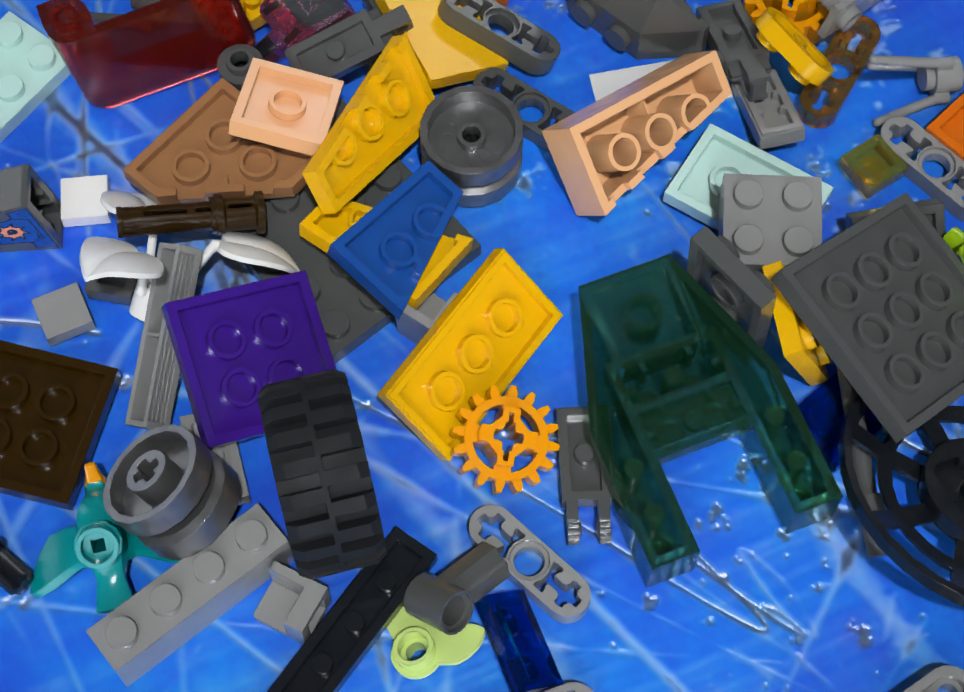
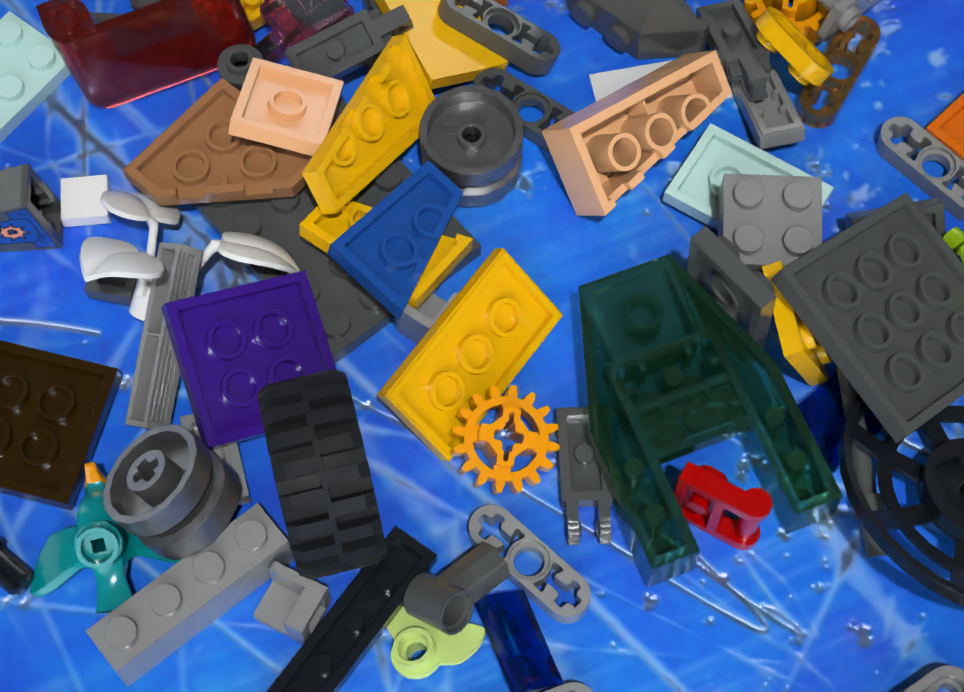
(63, 314): light grey tile -> none
(213, 215): dark brown pin -> none
(707, 495): none -> red plate
(872, 166): clear yellow plate -> none
(935, 75): light grey plant -> none

